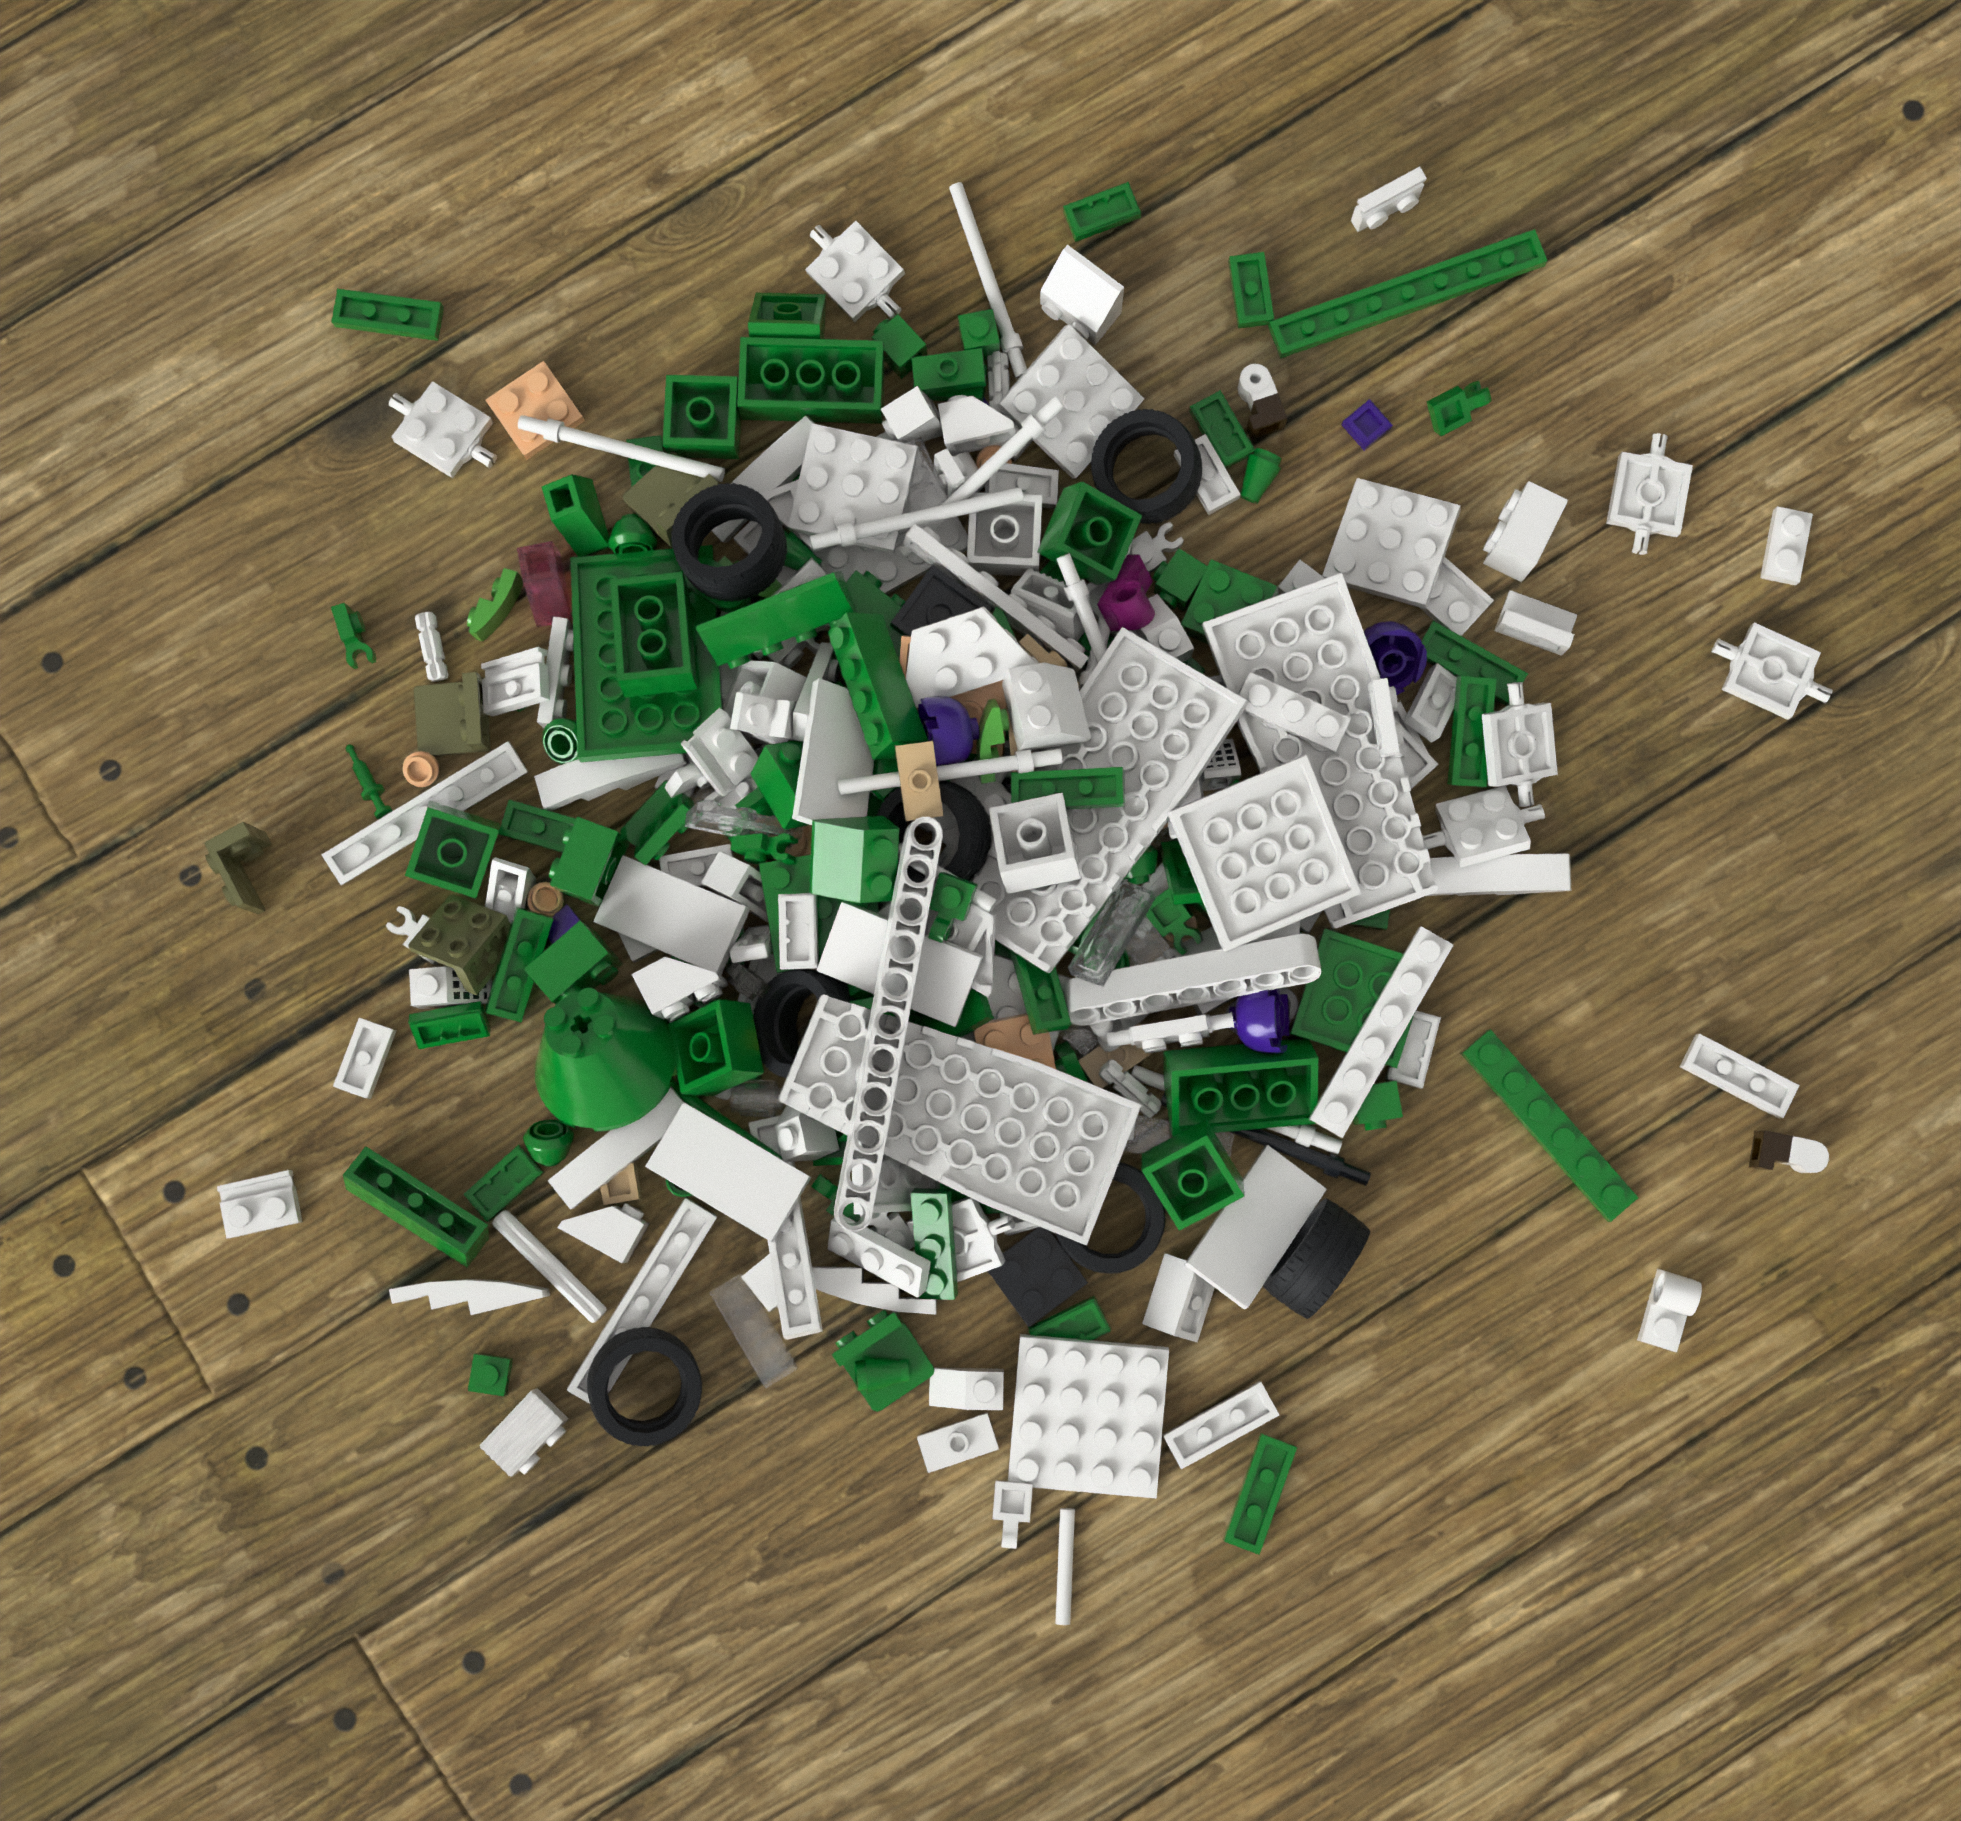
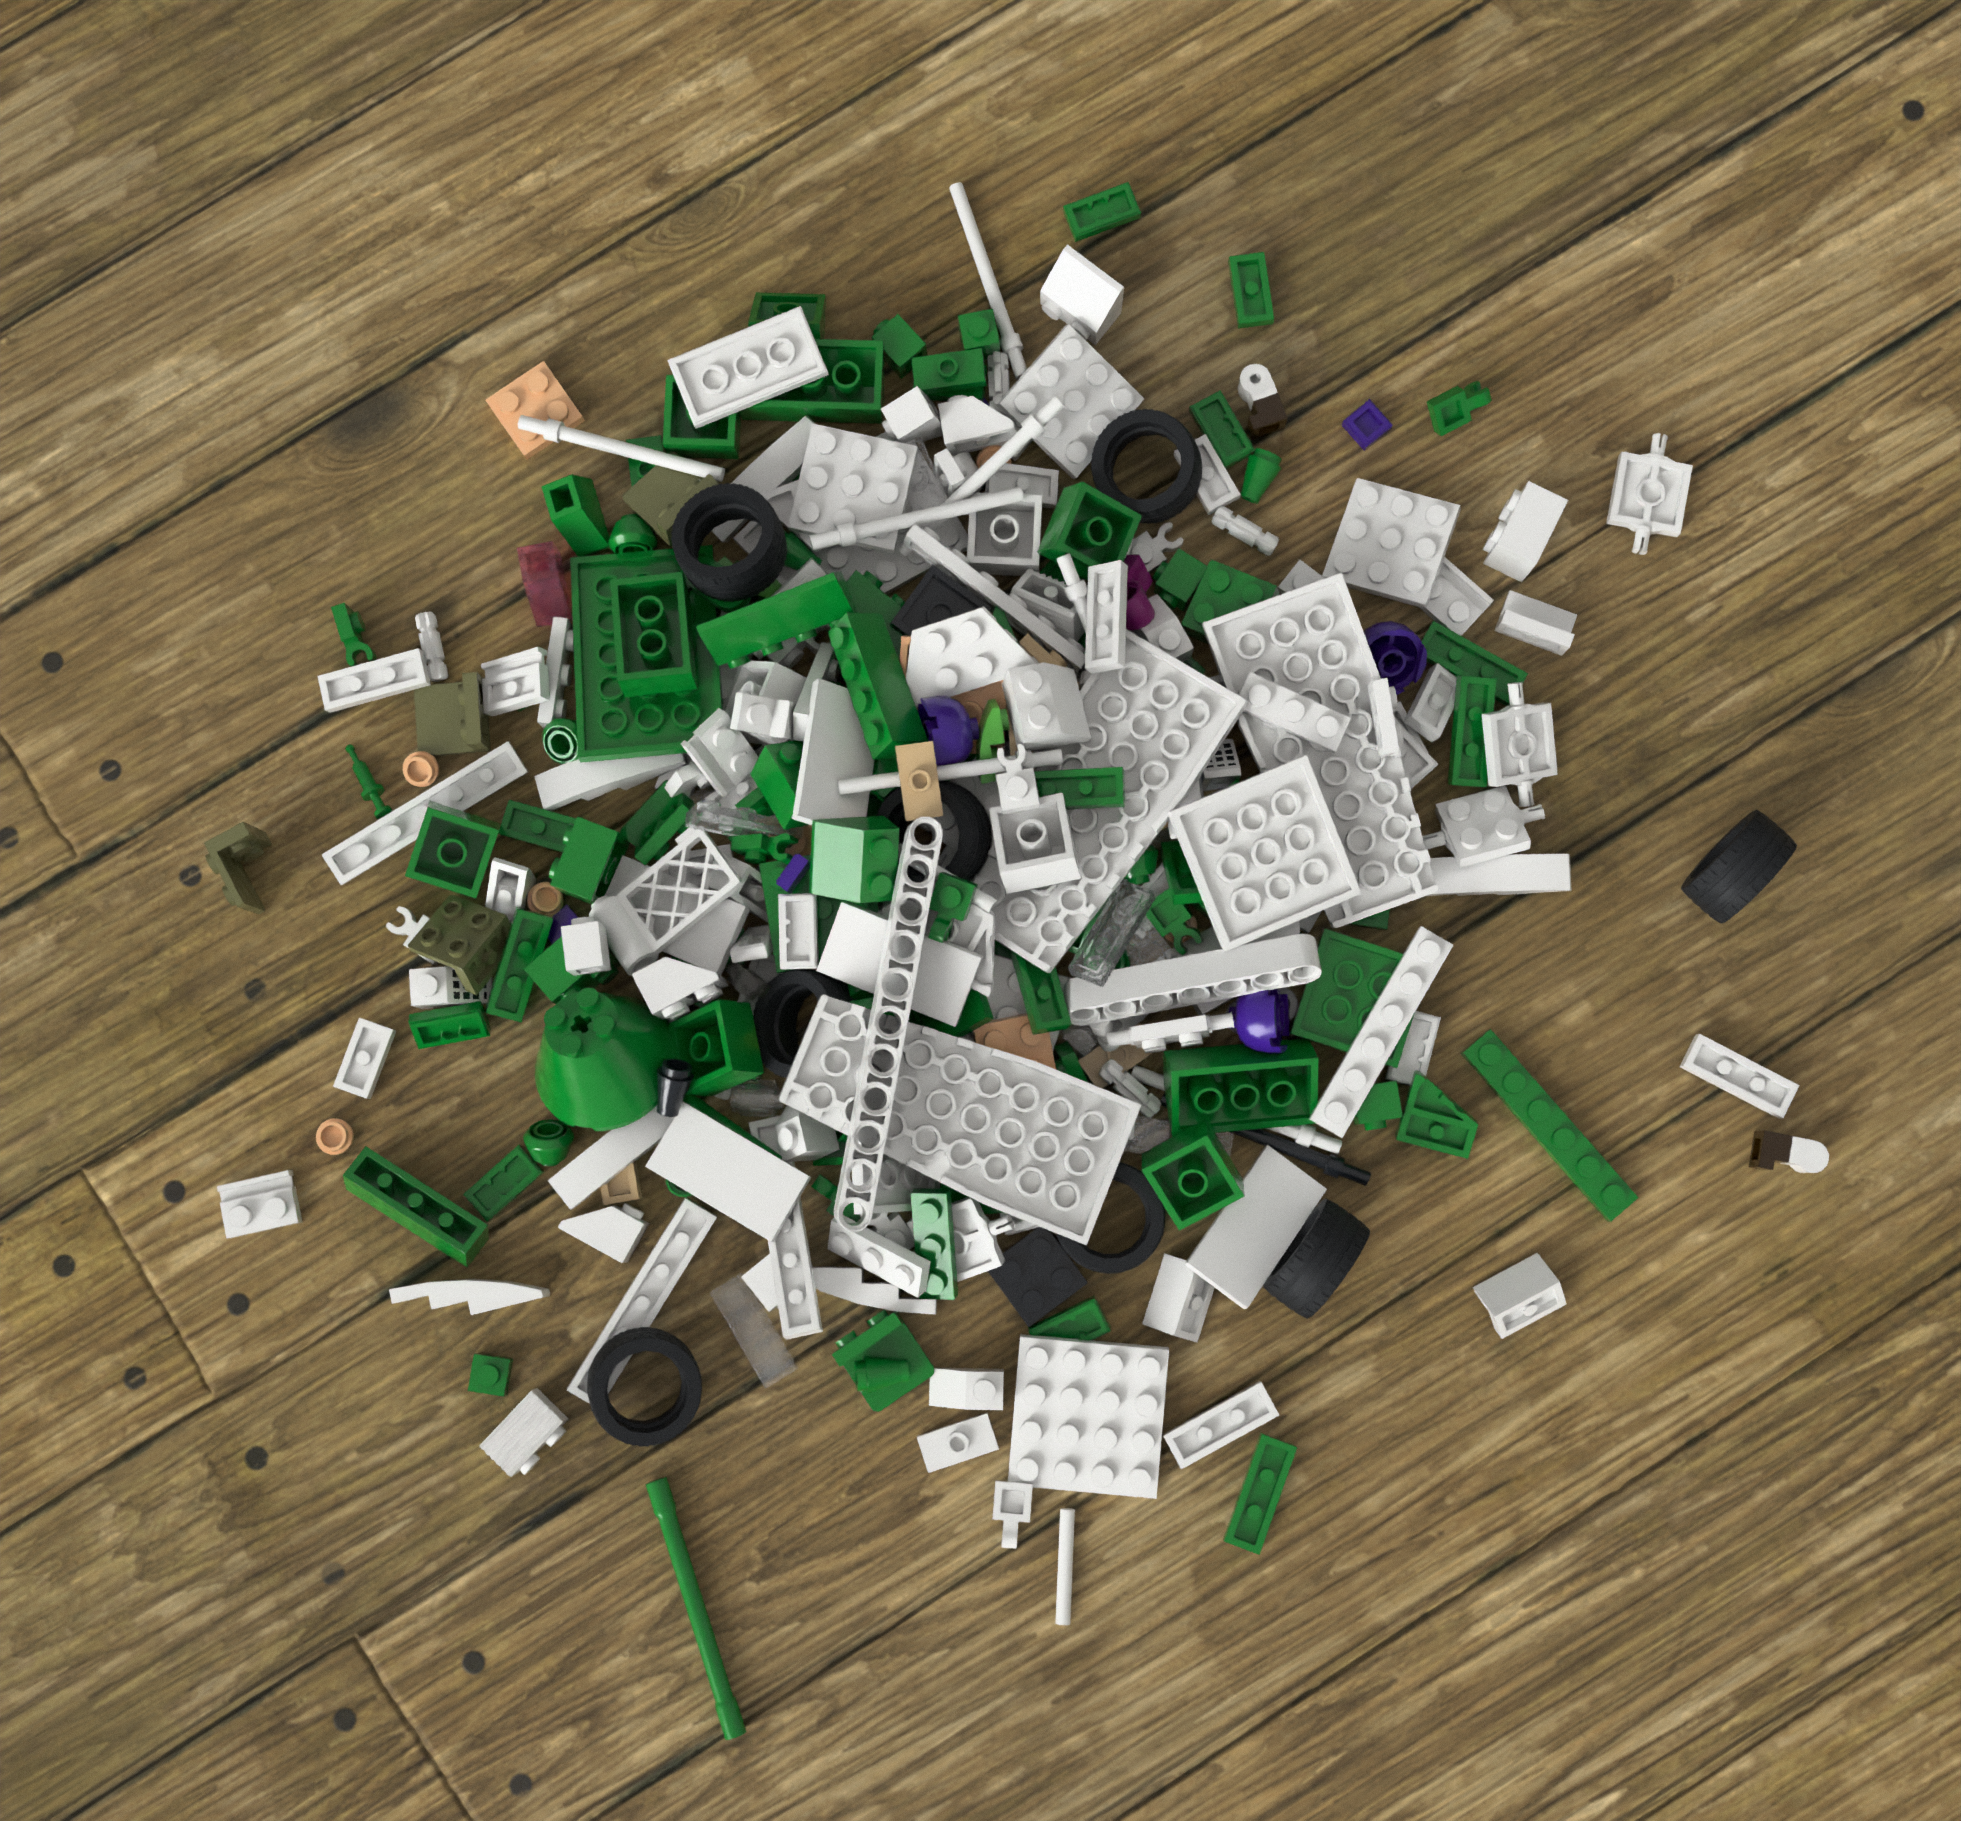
(334, 1136): none -> light nougat plate
(374, 680): none -> white plate
(387, 314): green plate -> none
(442, 430): white plate -> none
(490, 614): bright green slope -> none
(549, 1266): white axle -> none
(585, 946): none -> white brick
(626, 929): none -> white piece
(672, 1085): none -> black cone
(725, 1703): none -> green piece
(748, 367): none -> white tile
(793, 873): none -> dark purple tile
(855, 271): white plate -> none
(1017, 786): none -> white plate
(1106, 617): none -> white plate
(1245, 530): none -> white axle
(1397, 195): white plate -> none
(1407, 293): green plate -> none
(1435, 1120): none -> green wing
(1520, 1295): none -> white panel
(1667, 1309): white plate -> none
(1739, 866): none -> black tyre
(1771, 671): white plate -> none
(1786, 545): white plate -> none

